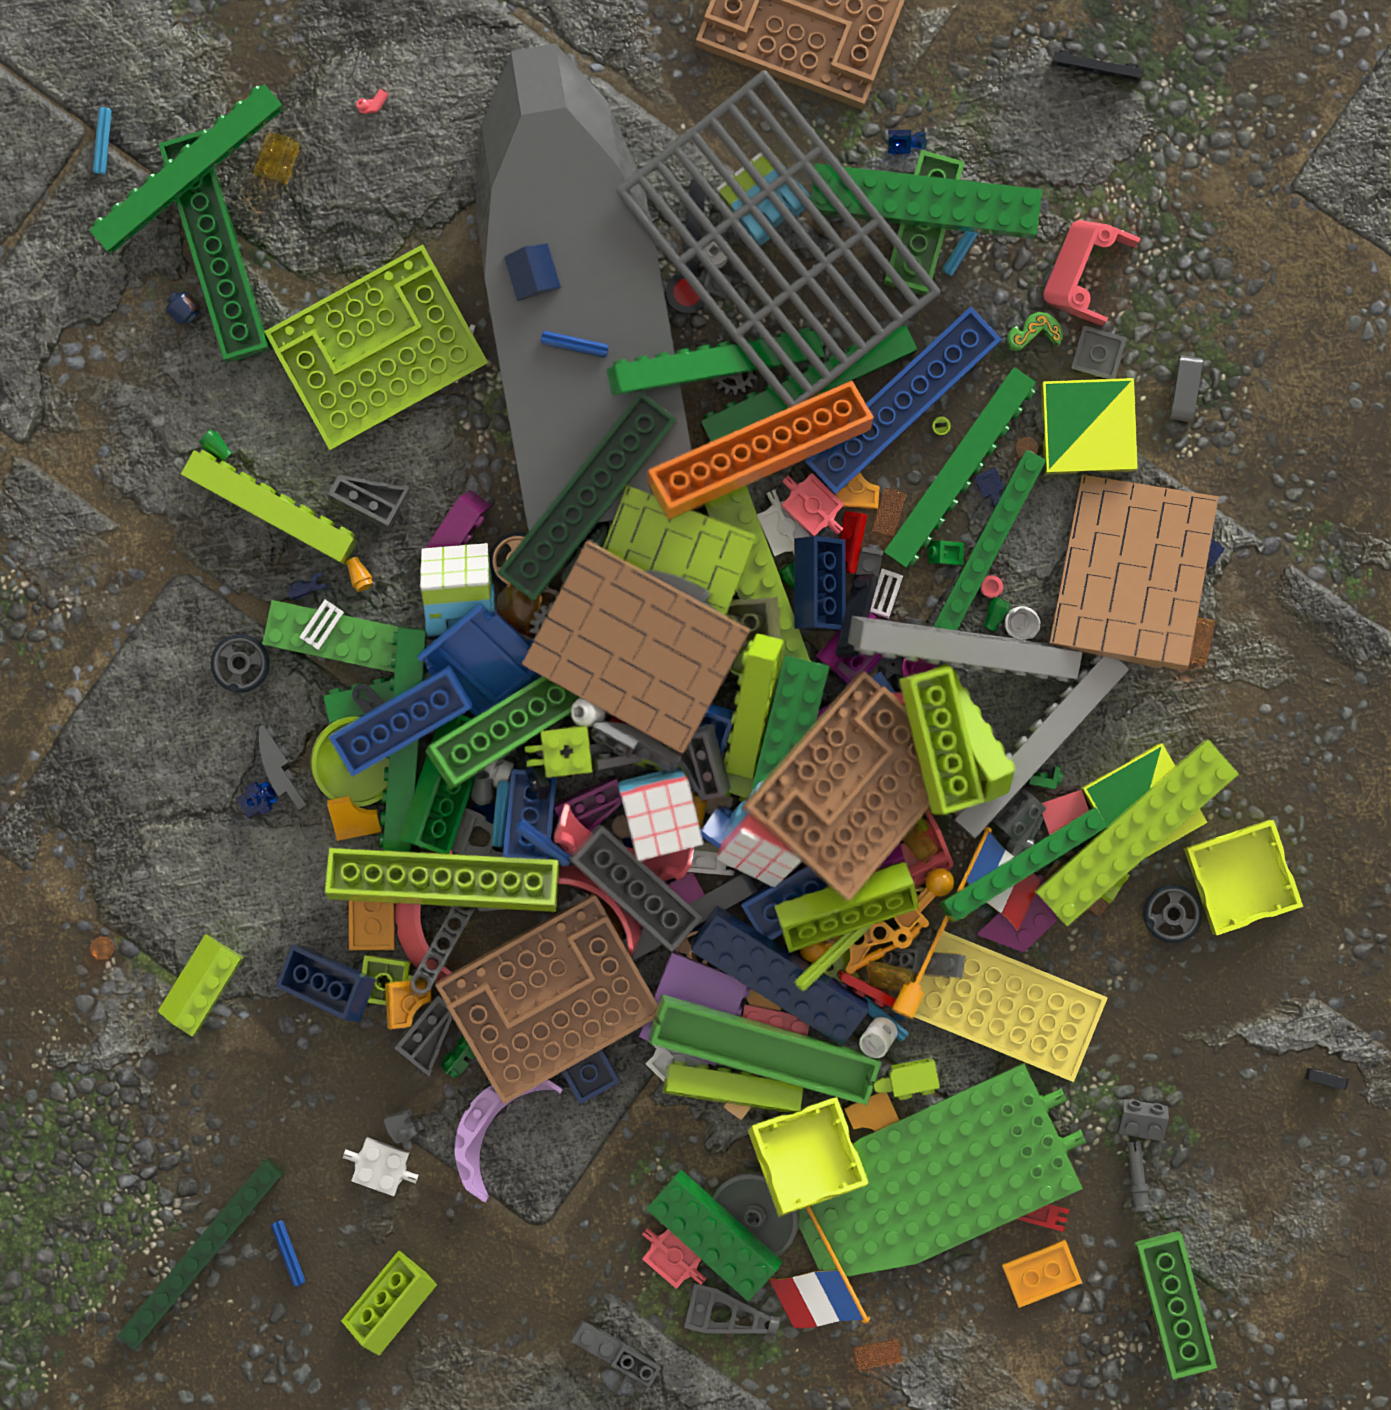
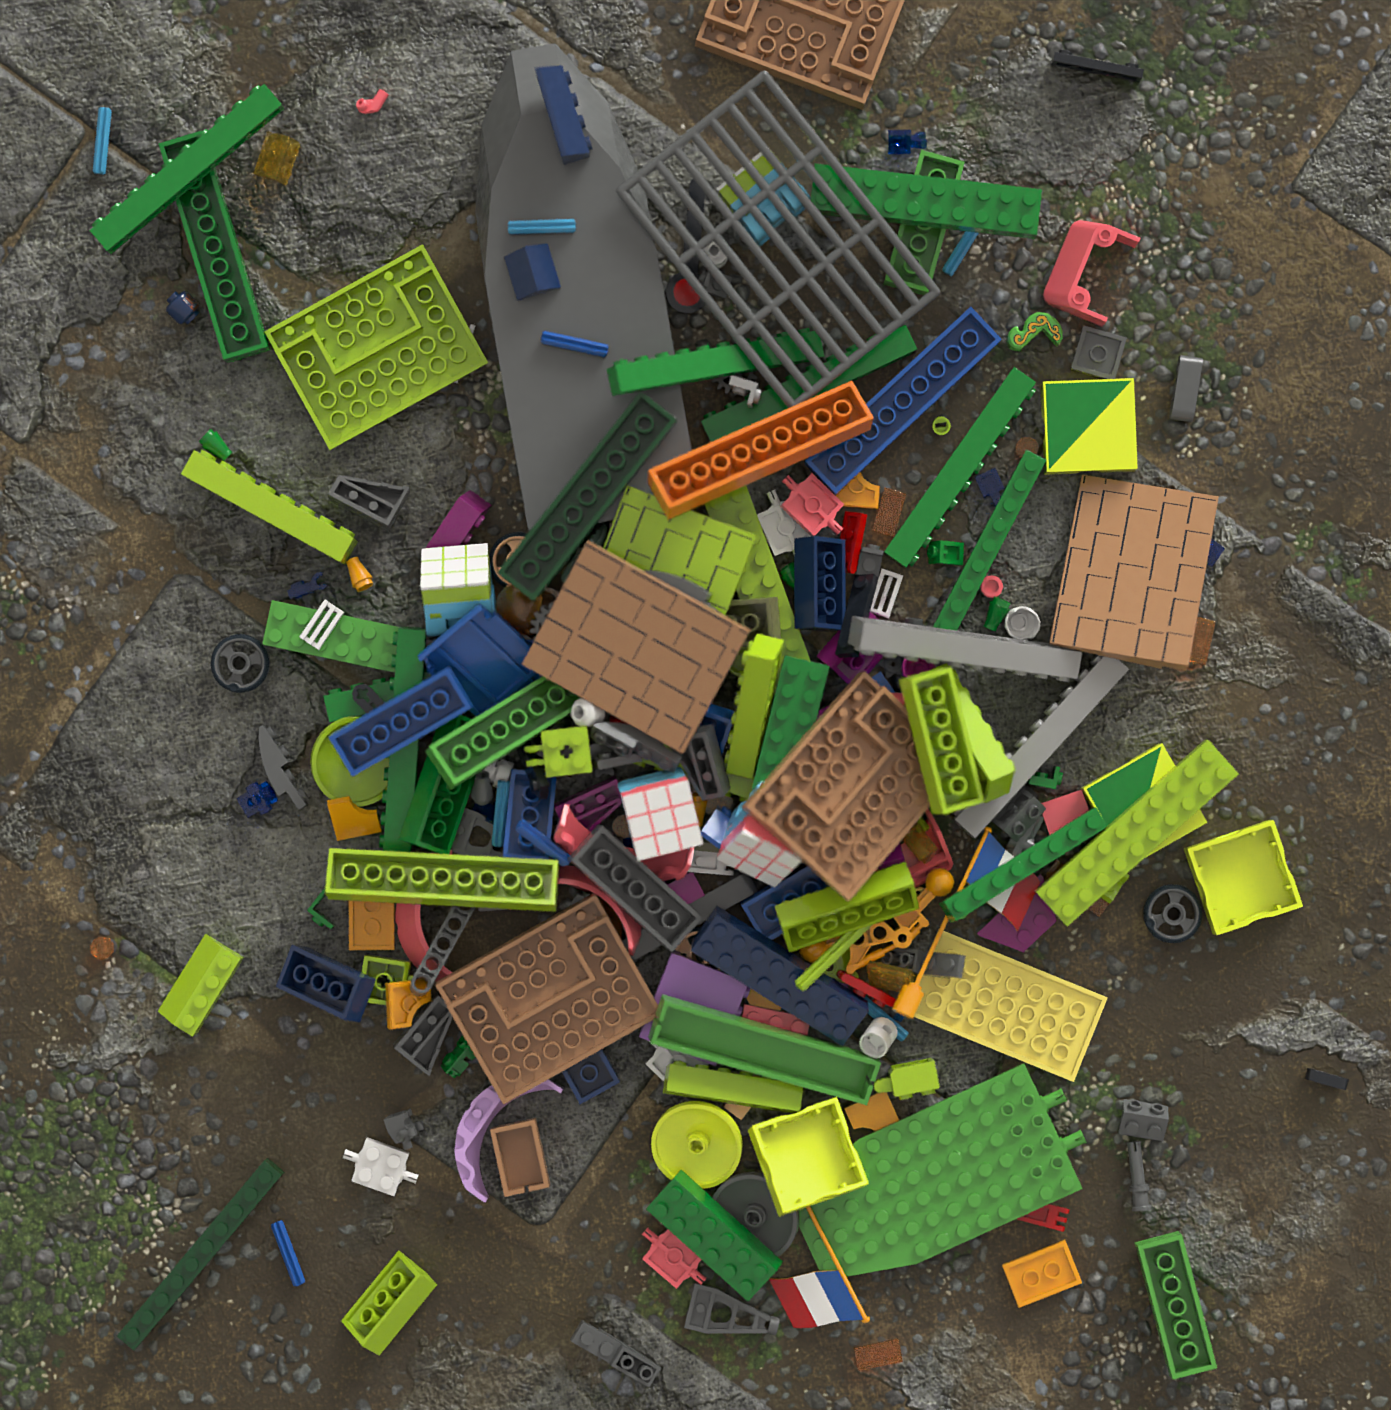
(317, 917): none -> green bracket
(520, 1156): none -> medium nougat piece
(542, 226): none -> dark azure axle
(563, 114): none -> dark blue slope
(697, 1141): none -> neon yellow dish
(742, 387): none -> light grey bracket

